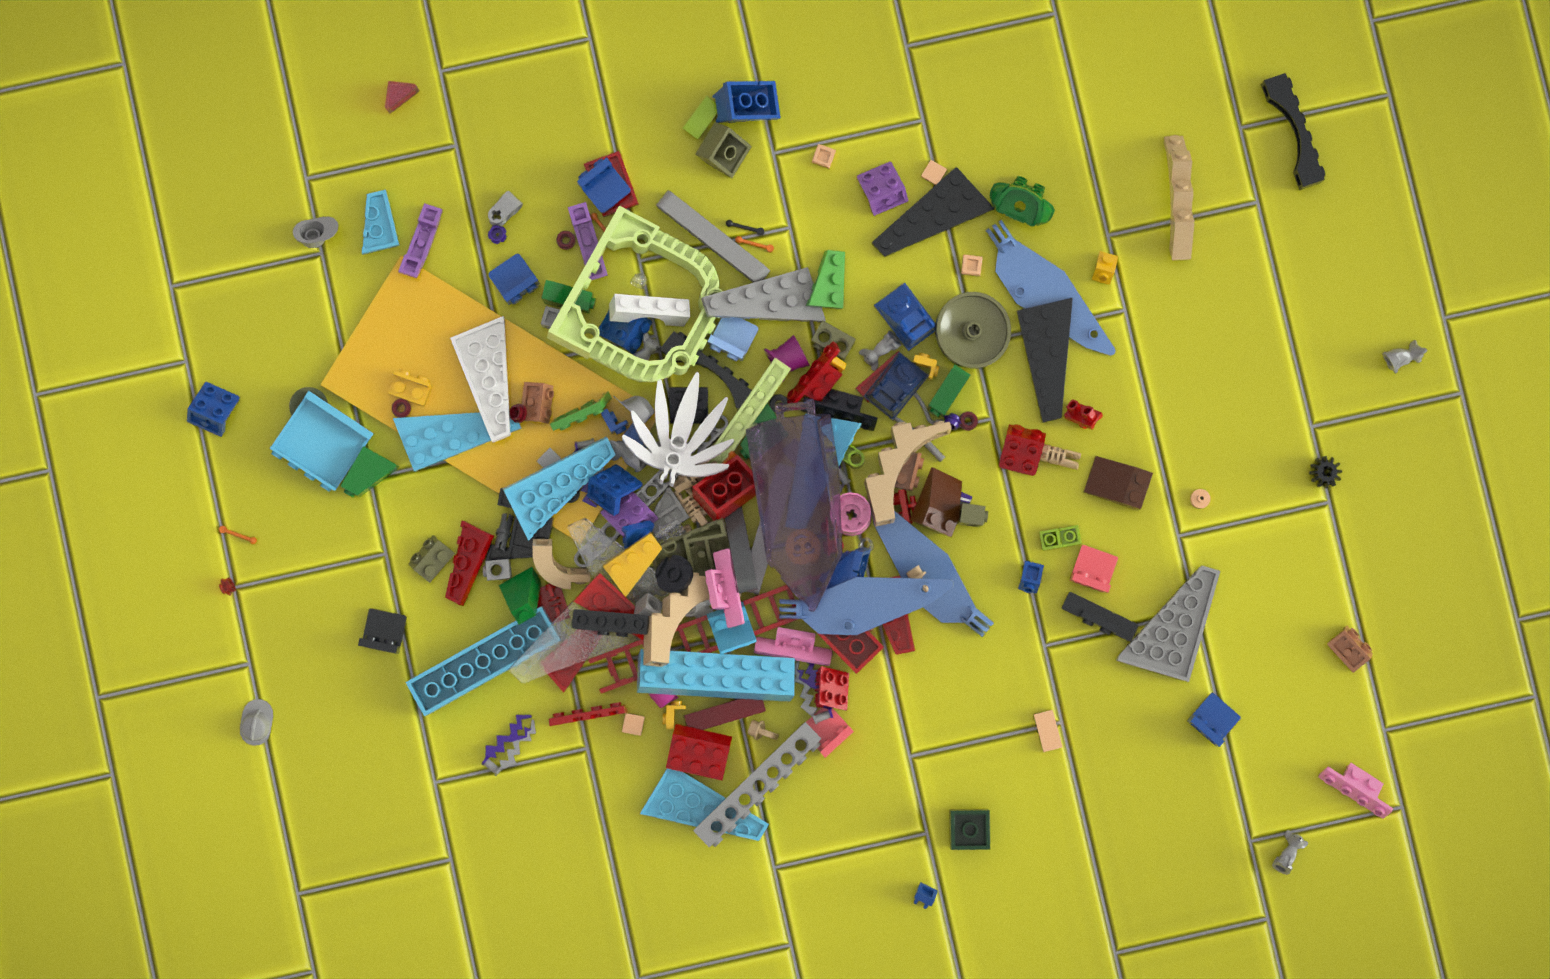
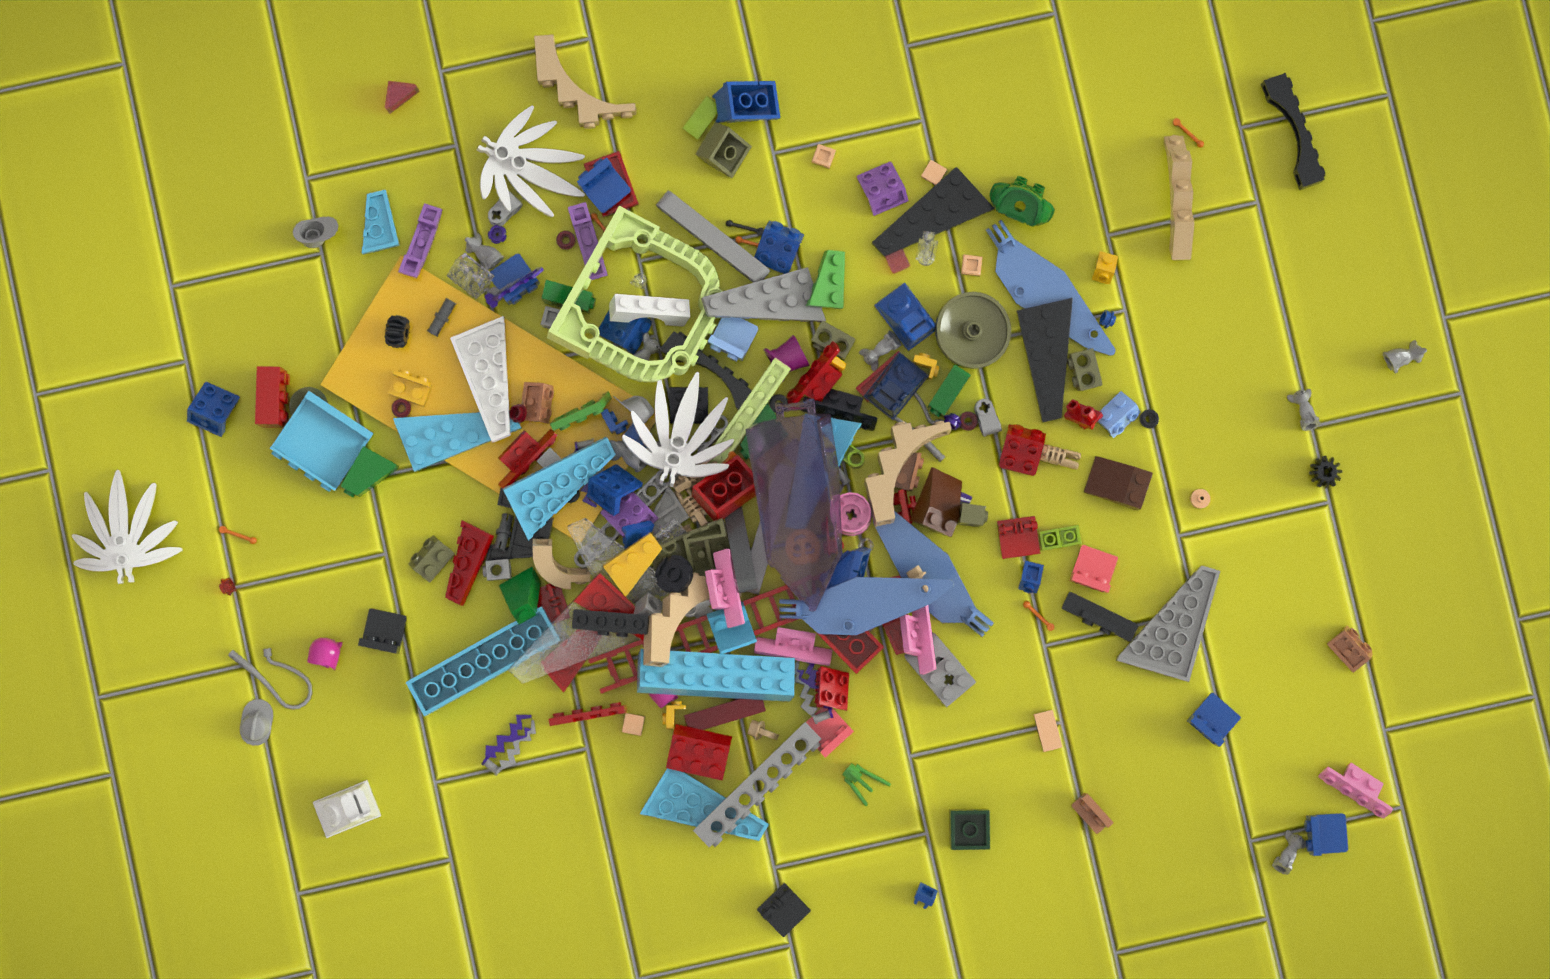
(122, 547): none -> white plant
(267, 653): none -> light grey piece
(271, 397): none -> red brick
(324, 652): none -> dark pink helmet
(347, 809): none -> white piece
(397, 331): none -> black gear
(441, 317): none -> dark grey pin
(470, 276): none -> clear brick
(484, 253): none -> light grey animal
(496, 295): none -> dark purple piece
(509, 160): none -> white plant
(522, 453): none -> red bracket
(569, 94): none -> tan arch
(778, 246): none -> blue bracket
(783, 910): none -> black hinge
(853, 774): none -> bright green plant
(897, 261): none -> clear pink tile
(918, 638): none -> bright pink bracket
(927, 249): none -> clear hips
(945, 665): none -> light grey brick
(987, 421): none -> light grey piece
(1018, 537): none -> red hinge
(1050, 626): none -> orange hinge
(1090, 368): none -> olive brick
(1091, 813): none -> nougat bracket
(1107, 319): none -> blue plate
(1118, 414): none -> light blue bracket
(1155, 418): none -> black plate
(1176, 122): none -> orange hinge
(1308, 418): none -> light grey animal
(1326, 834): none -> blue bracket

